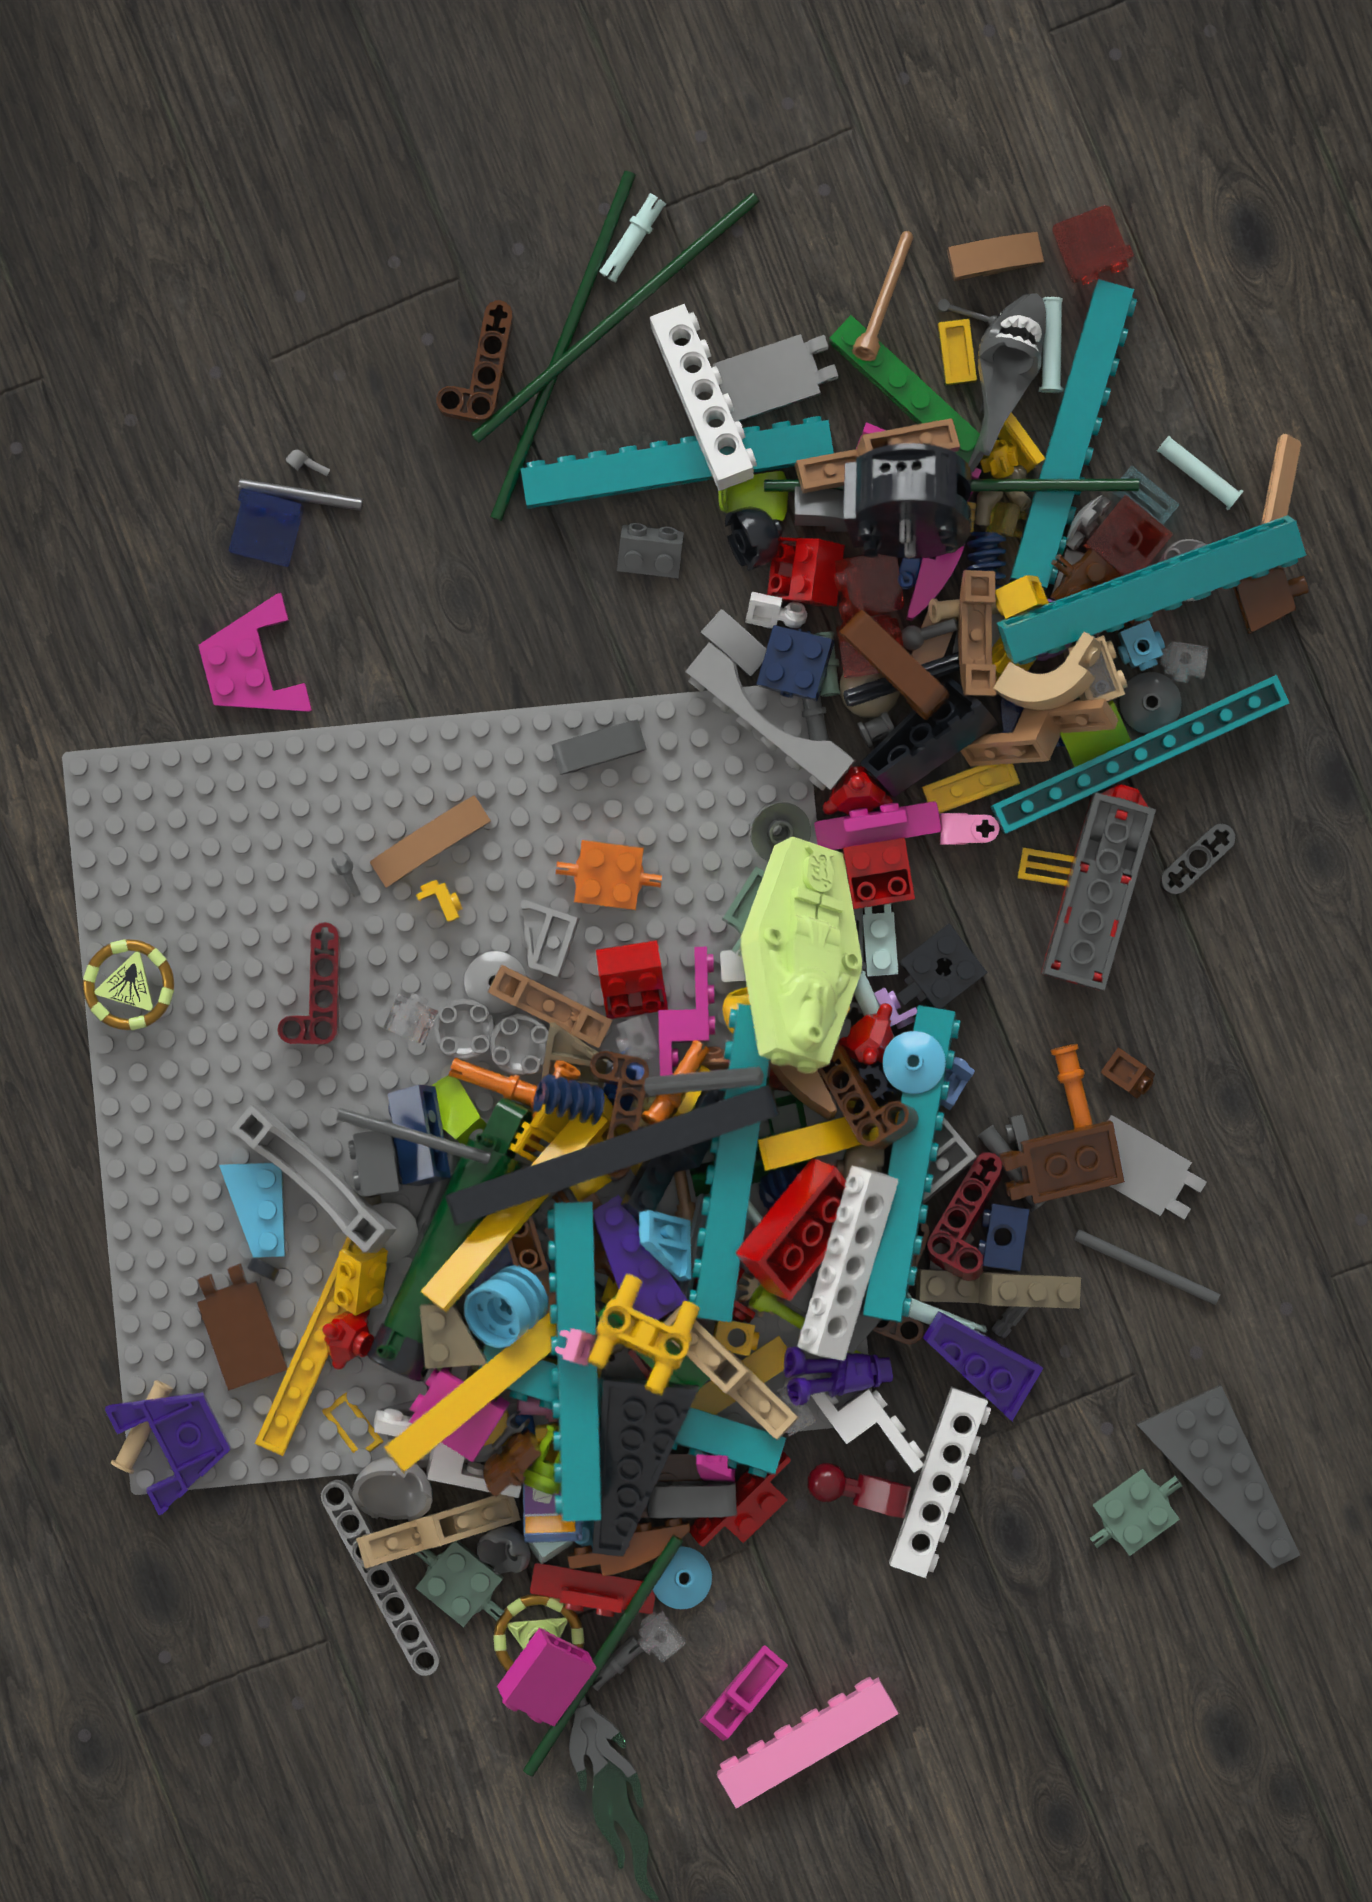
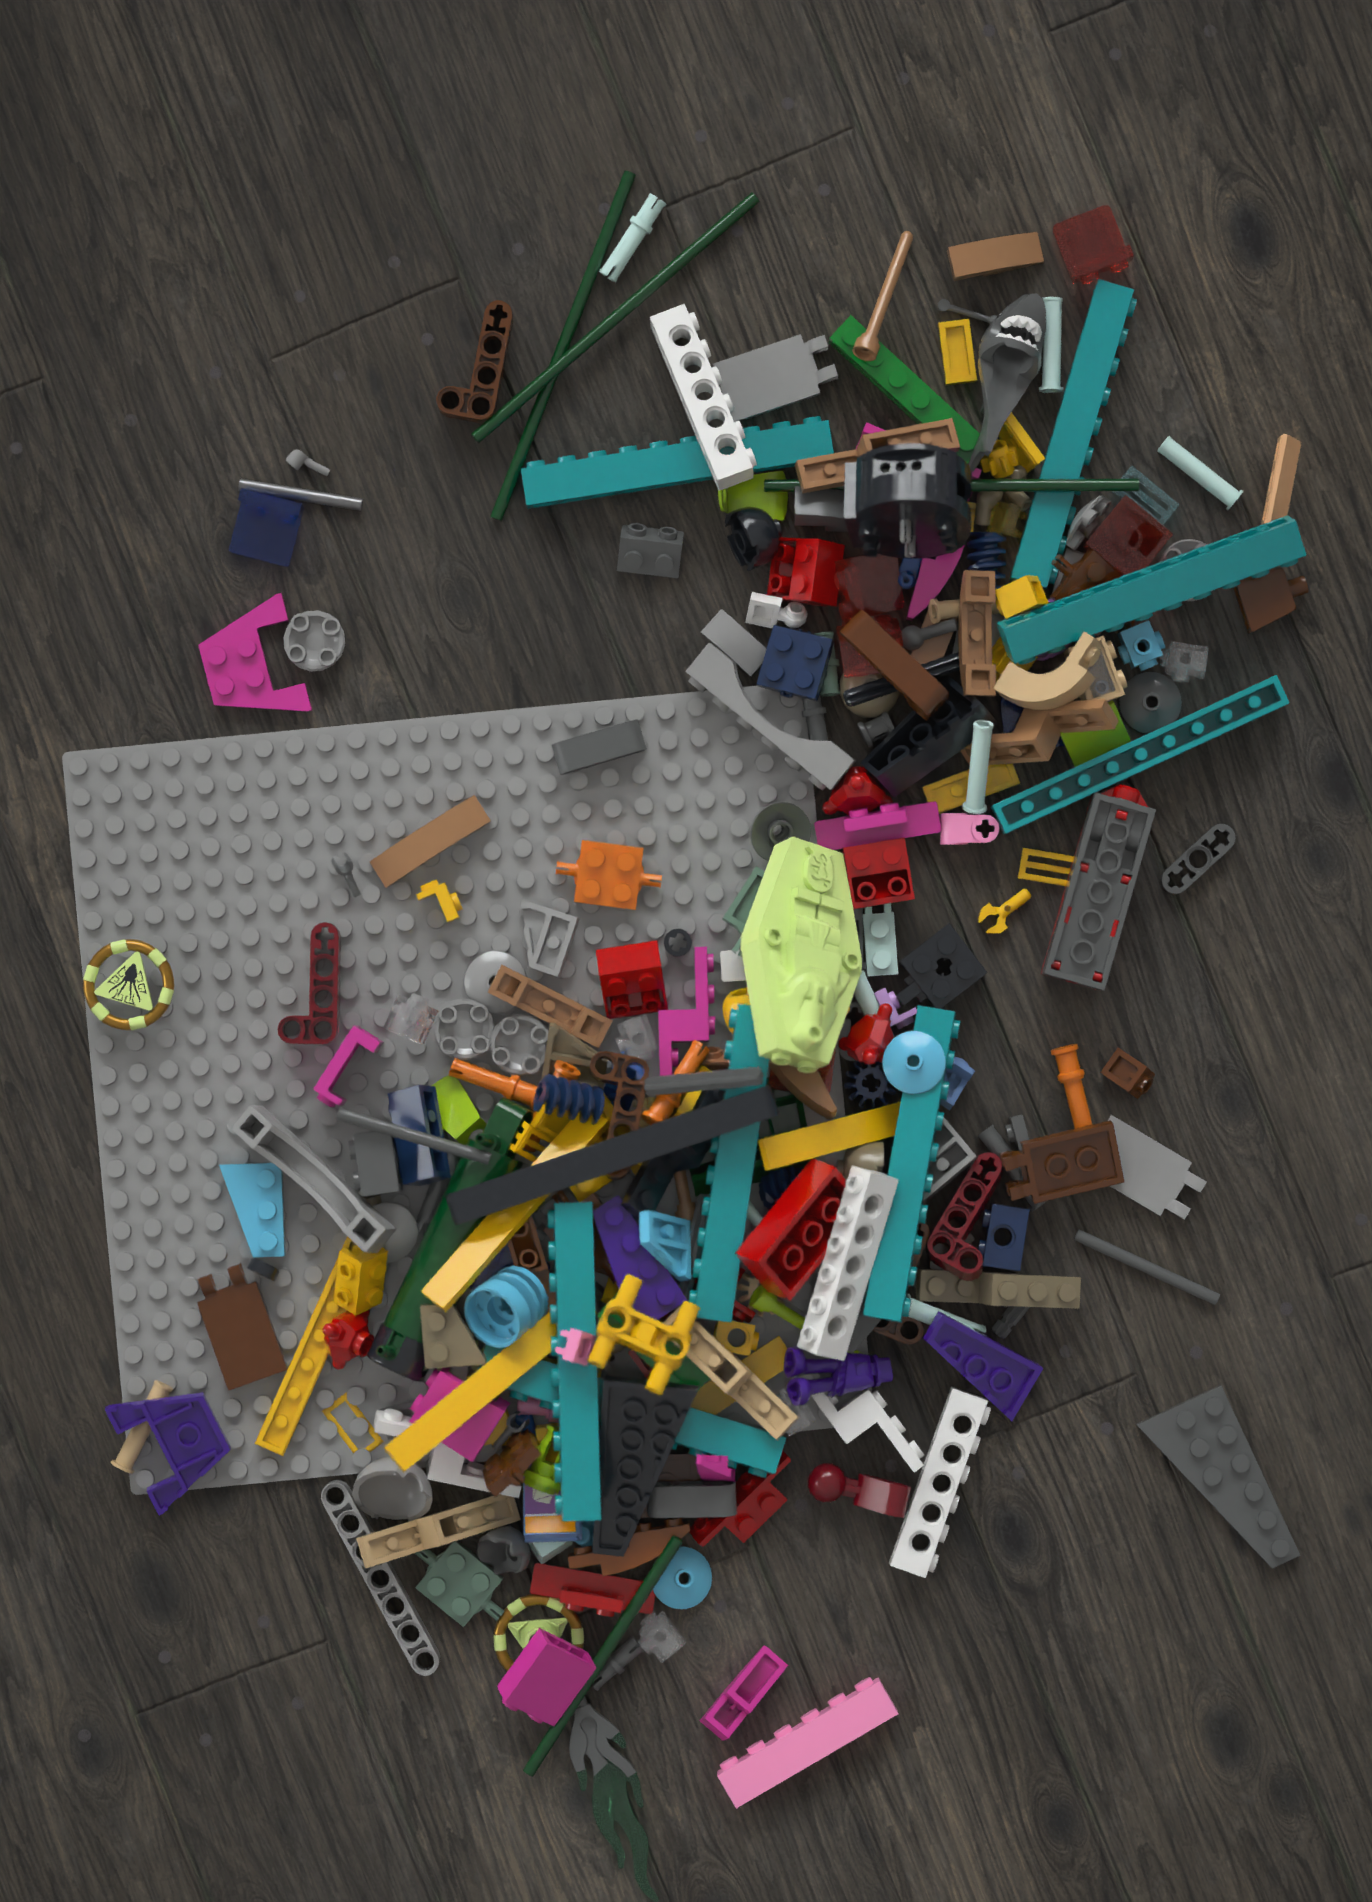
(314, 640): none -> light grey dish
(355, 1038): none -> dark pink panel
(673, 933): none -> black bush
(871, 1115): reddish brown beam -> none
(978, 767): none -> light aqua pin
(1003, 911): none -> yellow bar
(1136, 1512): sand green plate -> none

